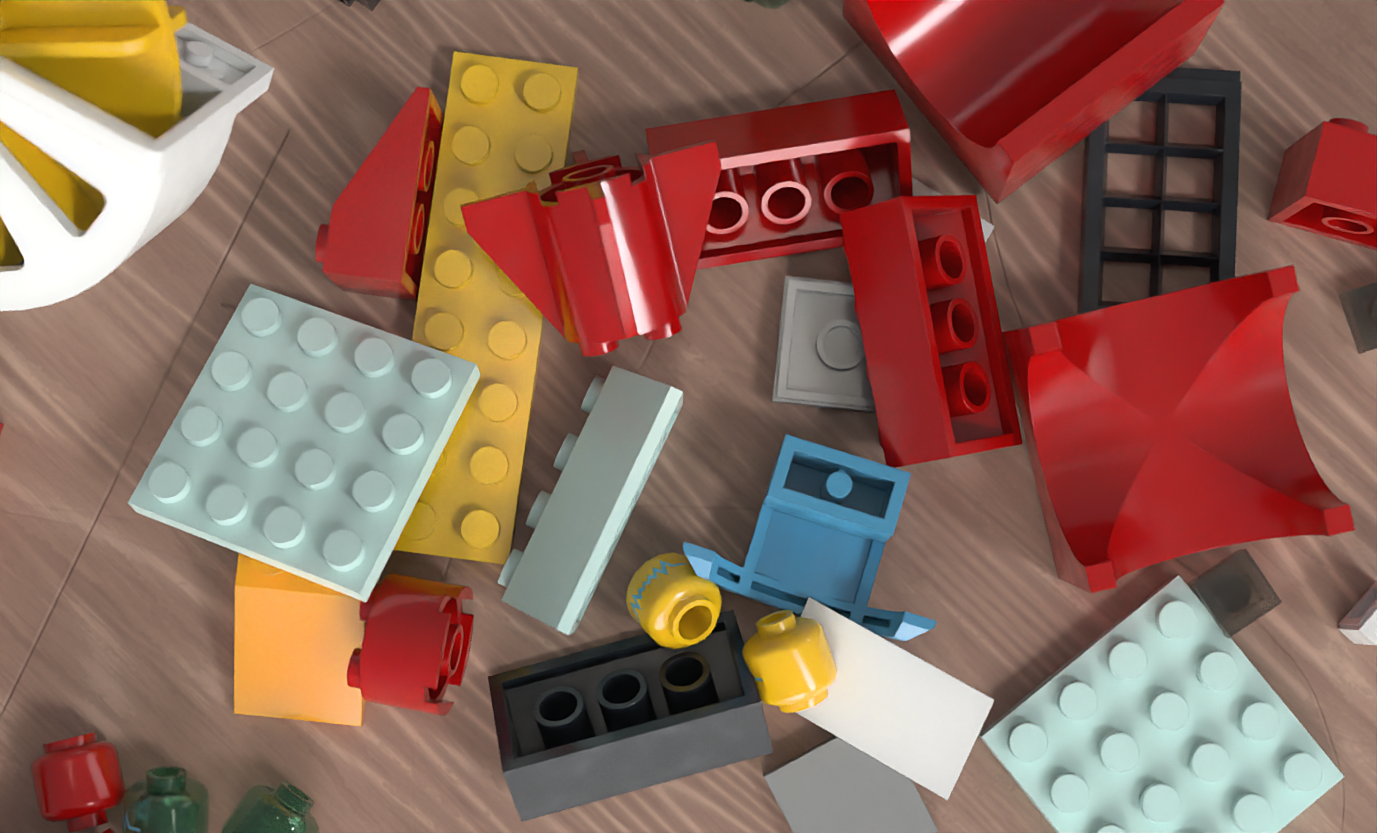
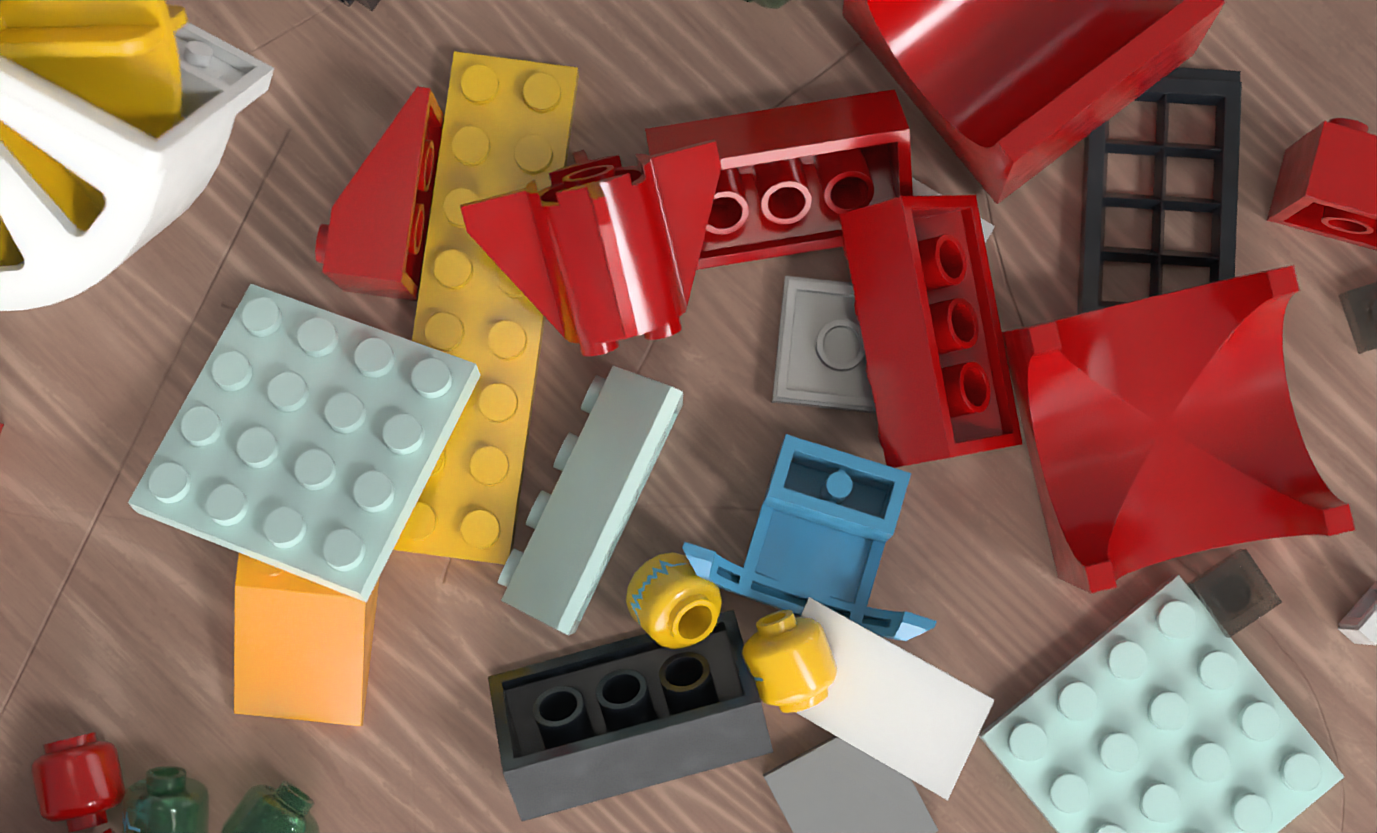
(412, 643): red brick -> none

